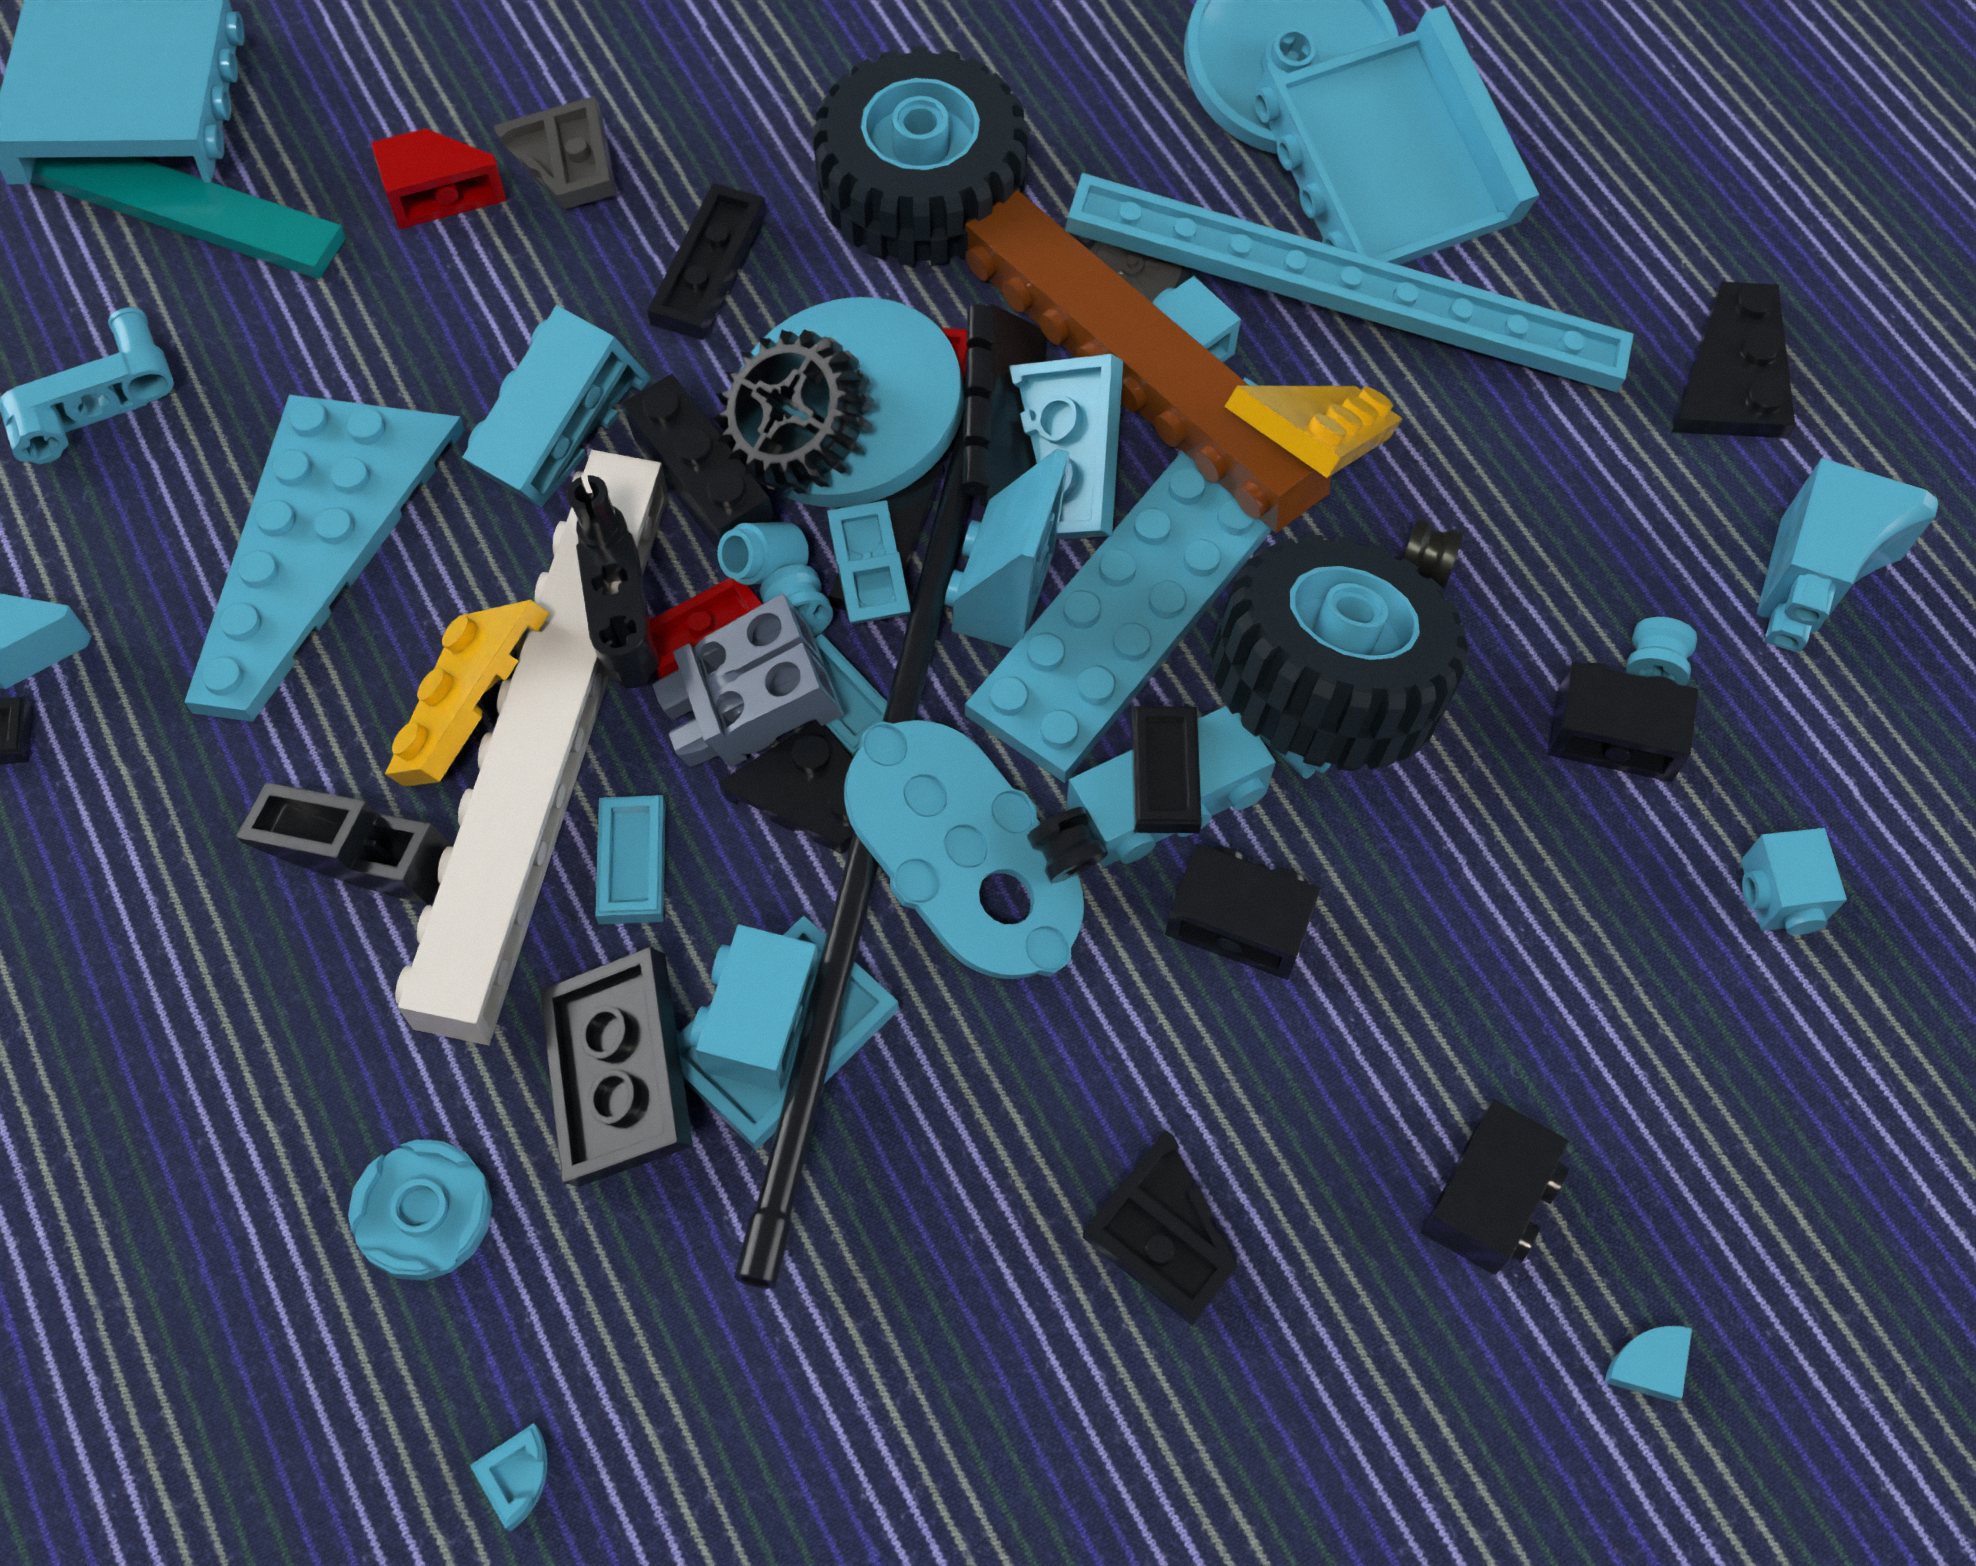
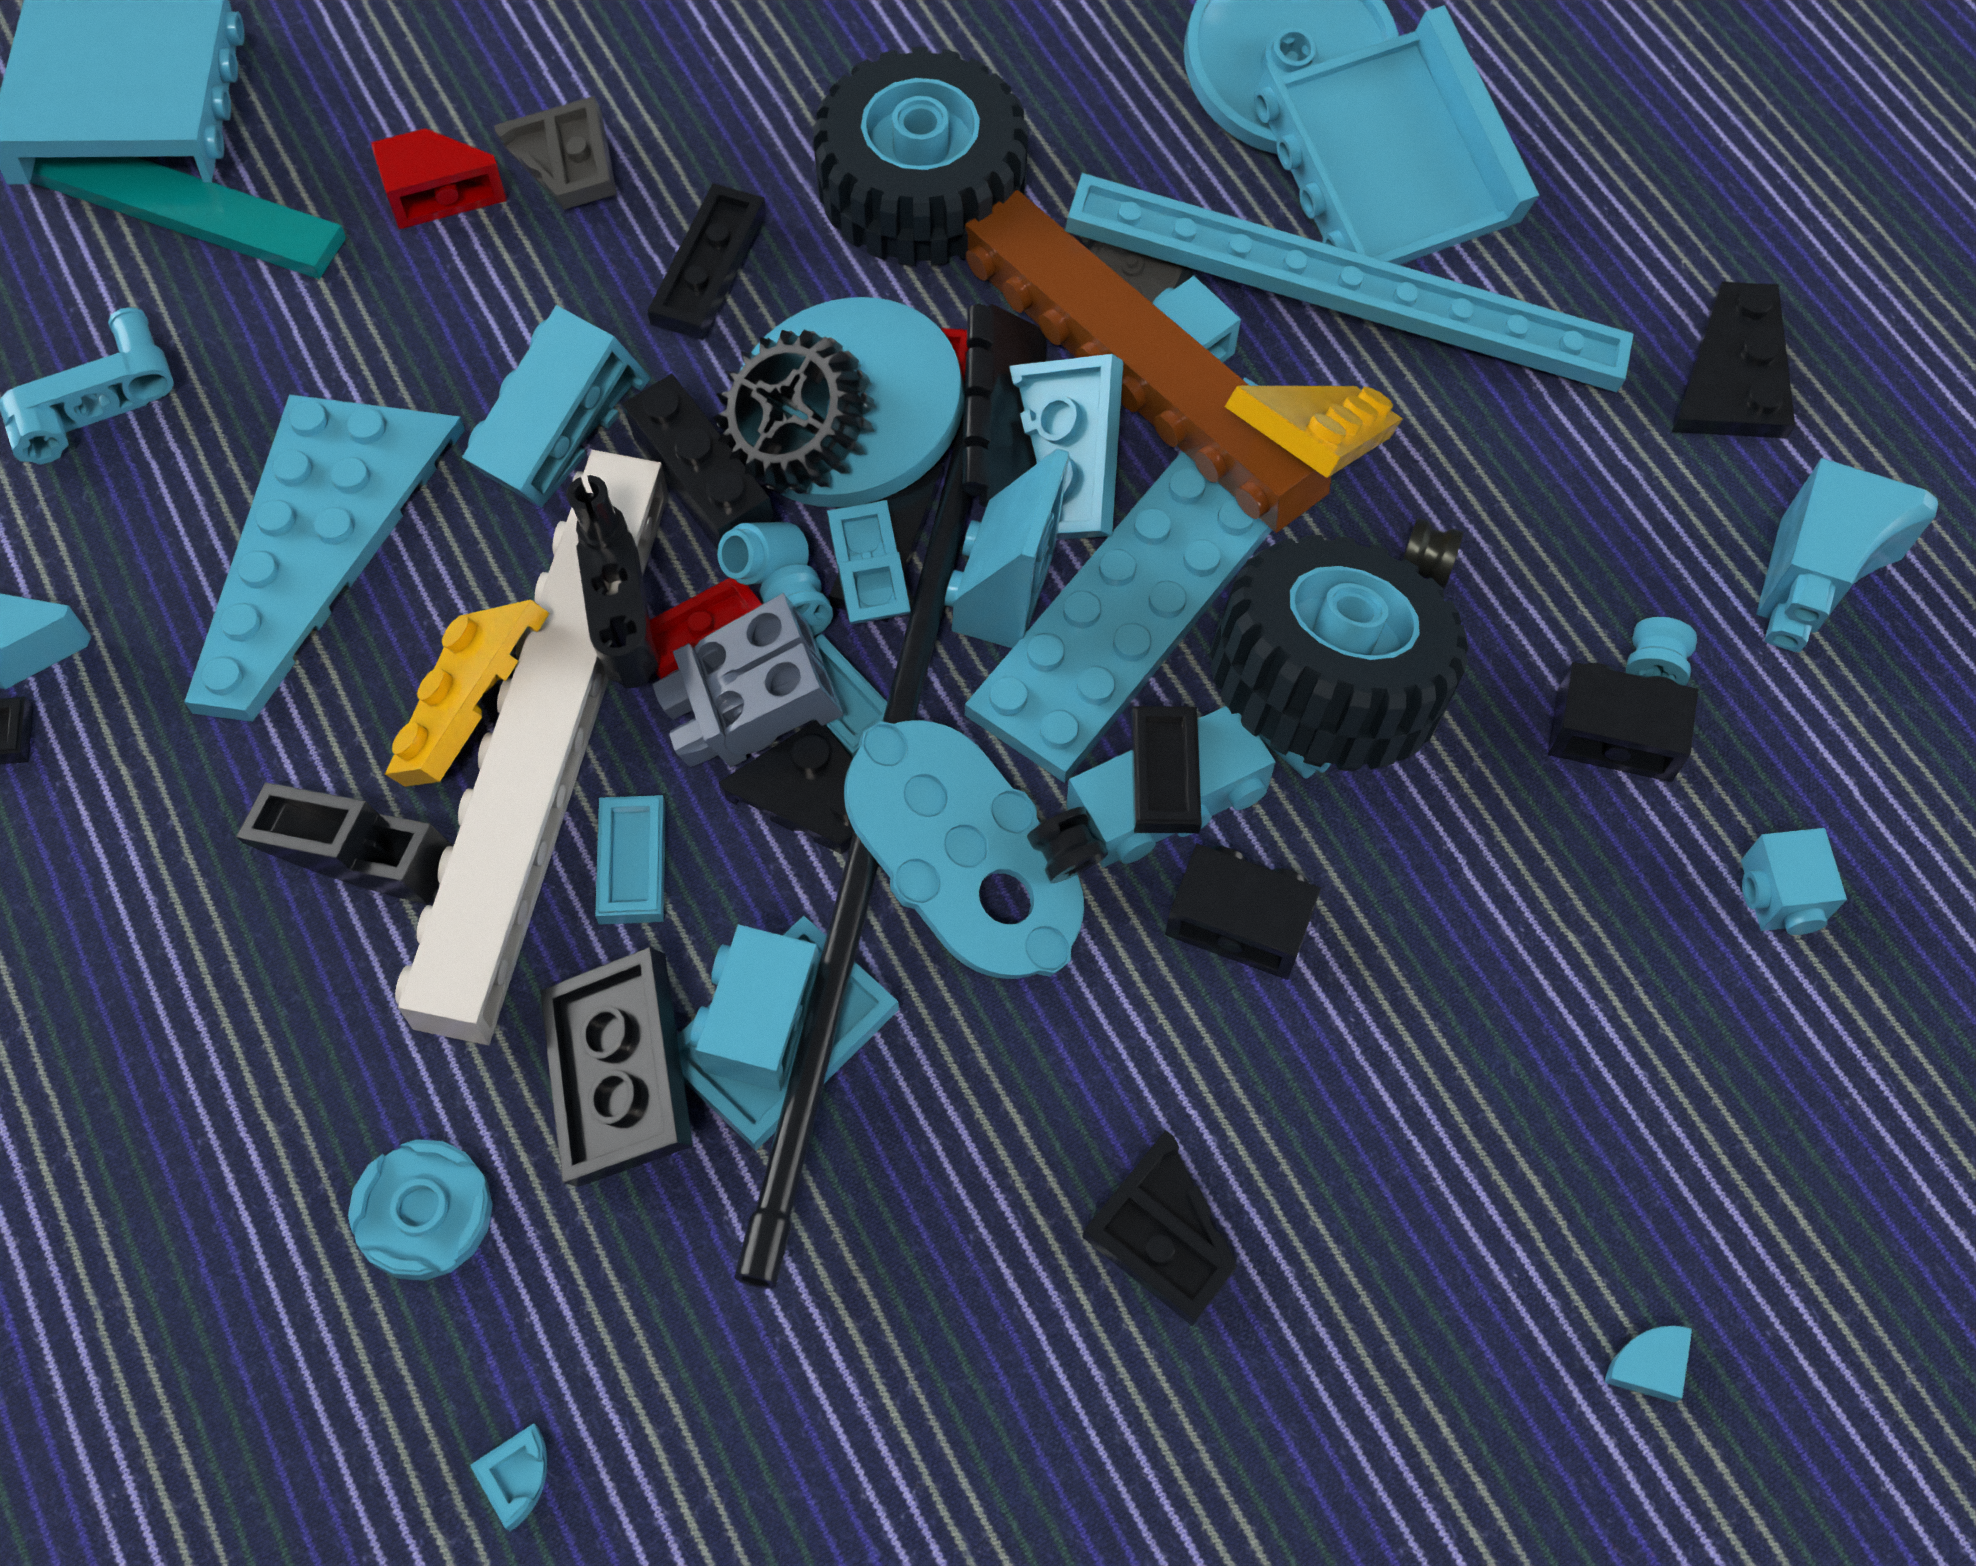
(1497, 1188): black brick -> none

